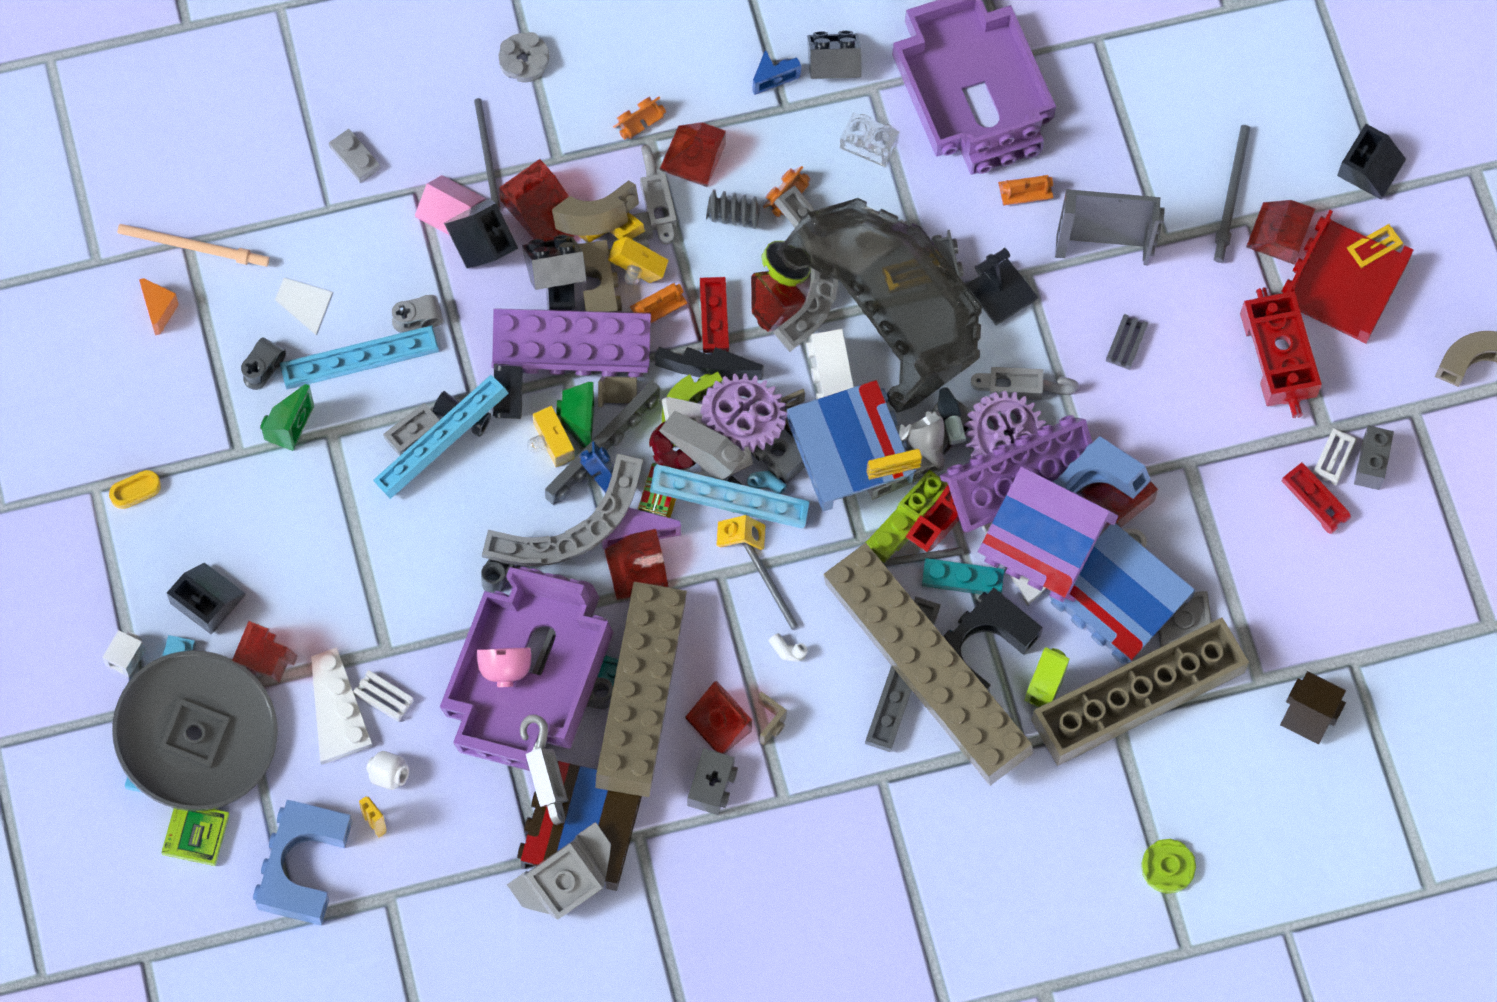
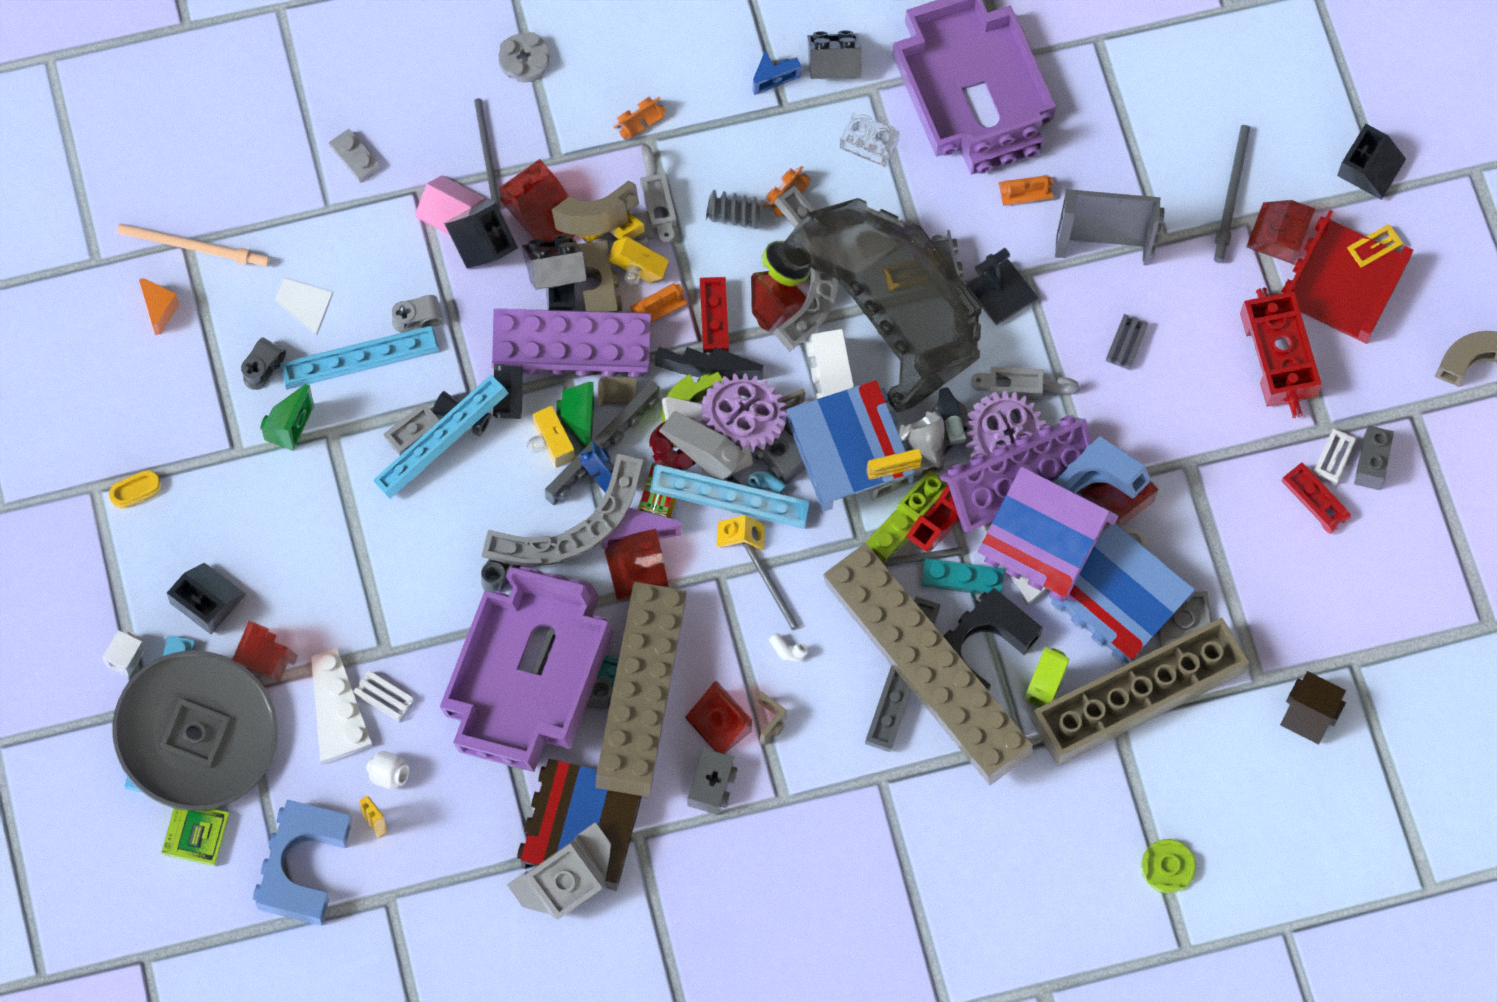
(504, 664): bright pink cylinder -> none
(545, 771): light grey piece -> none
(694, 152): clear red slope -> none

